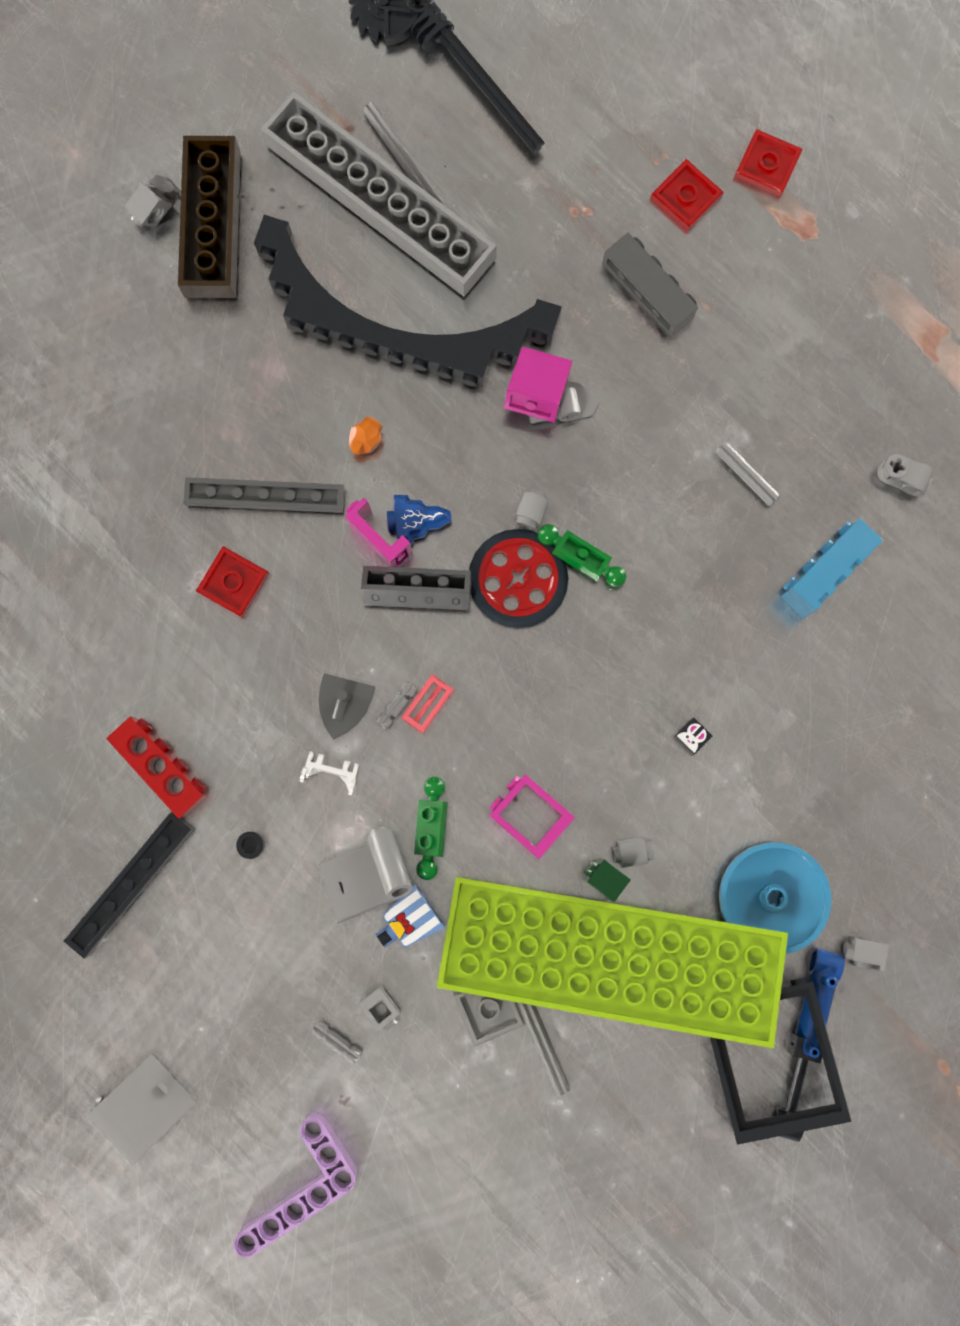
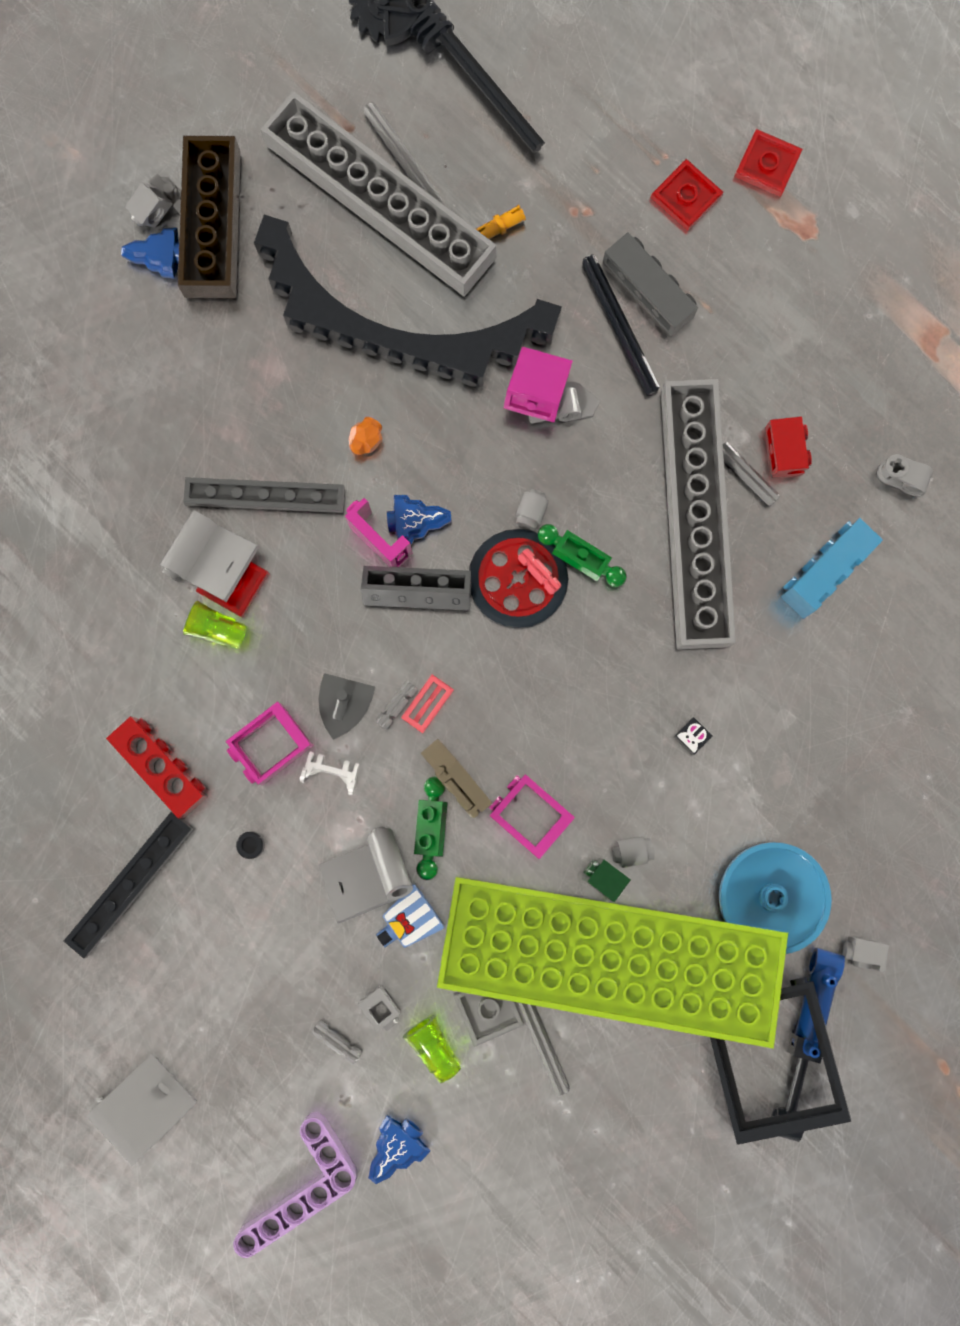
(157, 252): none -> blue rock
(208, 556): none -> light grey door
(214, 626): none -> clear neon green plant
(237, 752): none -> dark pink window
(397, 1148): none -> blue rock
(433, 1049): none -> clear neon green plant
(456, 779): none -> dark tan piece
(502, 223): none -> light orange pin
(539, 571): none -> coral axle
(620, 324): none -> black axle
(697, 514): none -> light grey brick
(788, 446): none -> red brick

